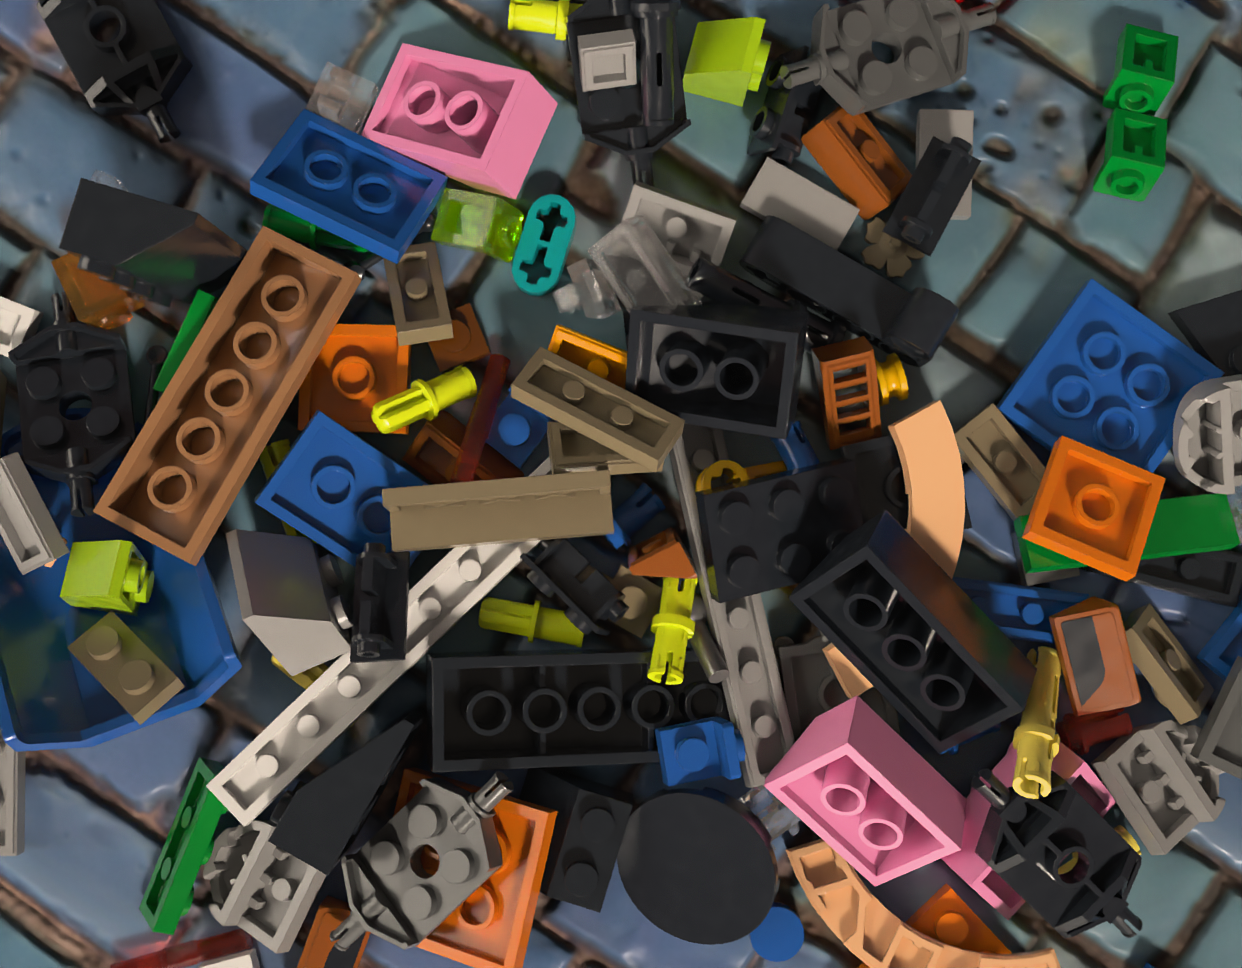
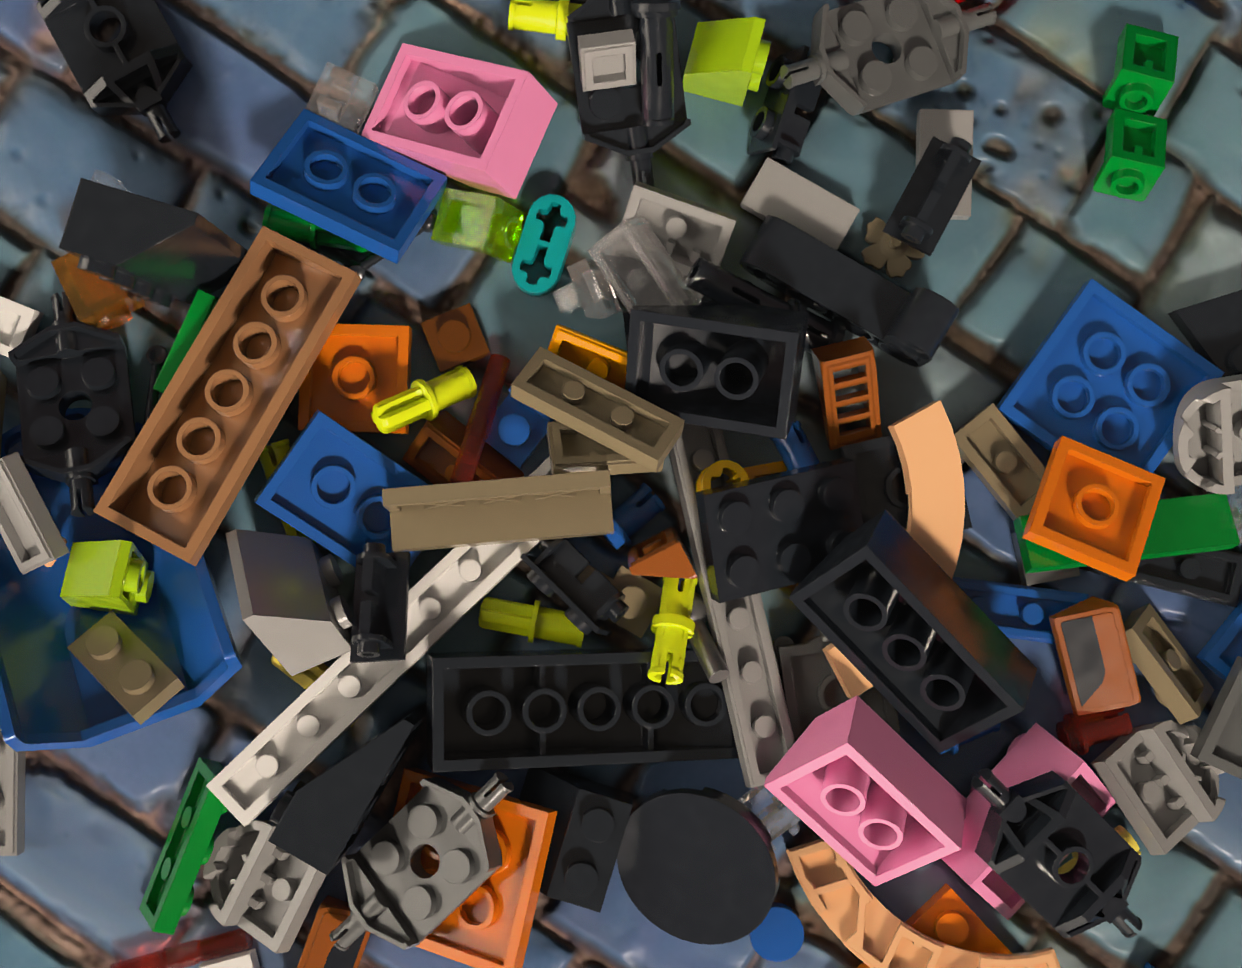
(418, 296): dark tan plate -> none
(699, 750): blue bracket -> none
(857, 161): dark orange slope -> none
(891, 380): yellow bush -> none
(1036, 734): light yellow pin -> none

